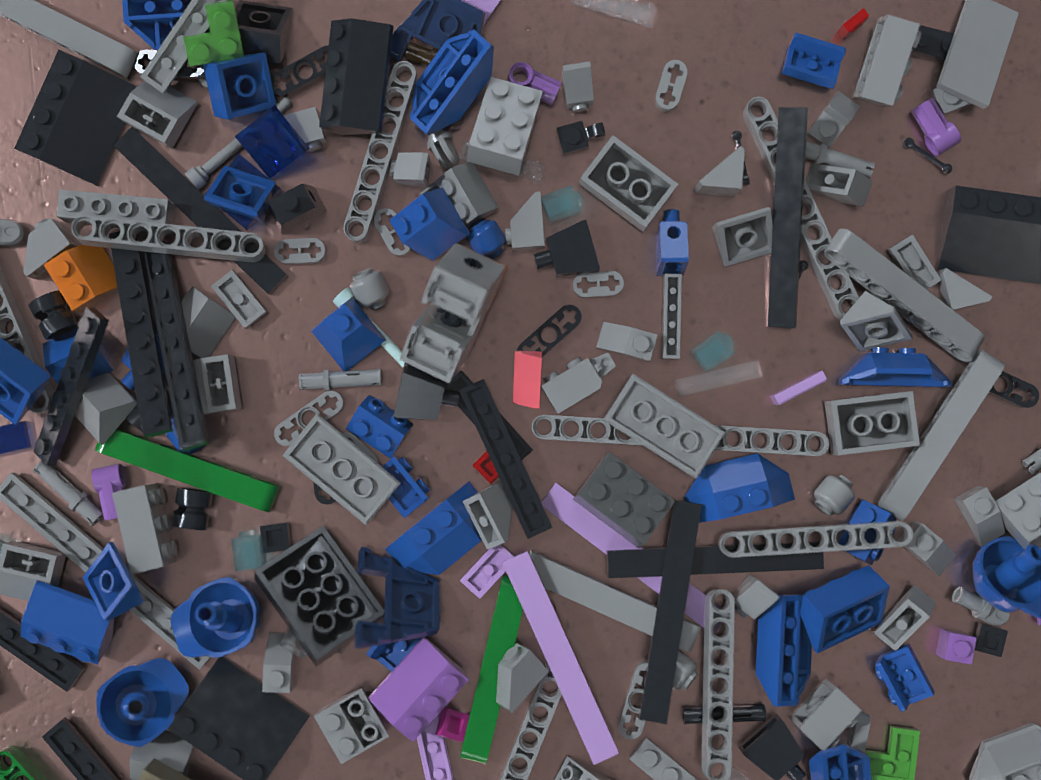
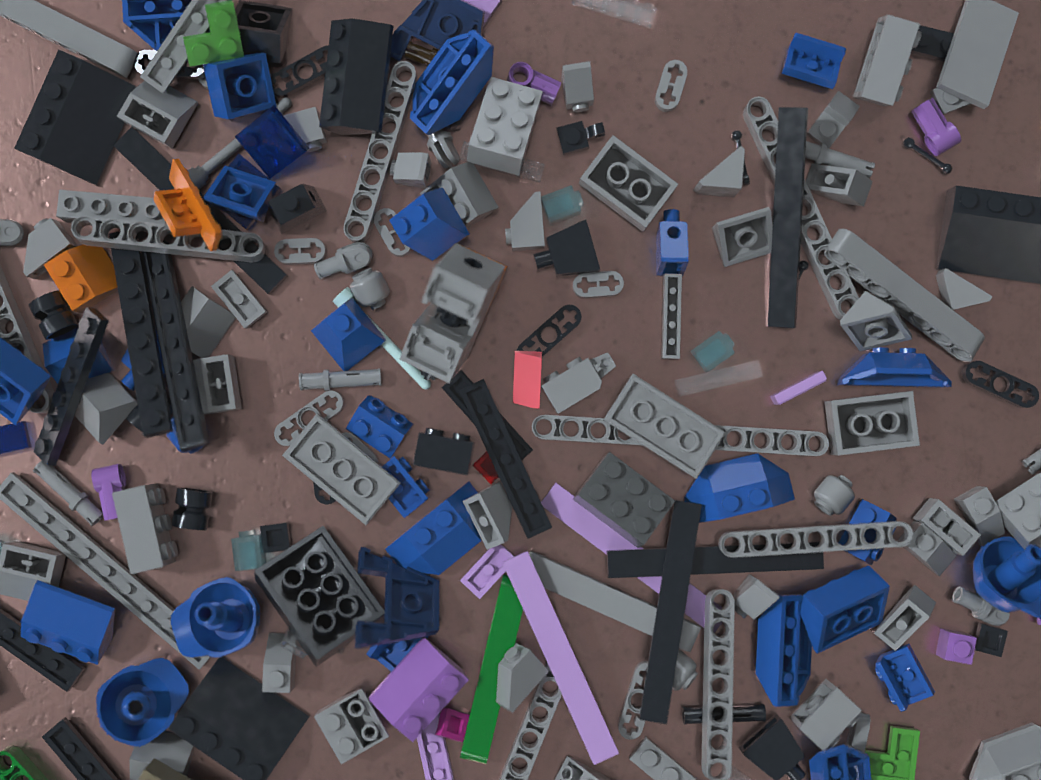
(112, 584): blue slope -> none
(185, 209): none -> orange bracket
(190, 469): green beam -> none
(346, 259): none -> light grey arm
(422, 395): black torso -> none
(444, 452): none -> black brick
(486, 238): blue head -> none
(627, 341): light grey slope -> none
(853, 23): red tile -> none
(914, 262): light grey plate -> none
(941, 434): light grey beam -> none
(947, 526): none -> light grey brick

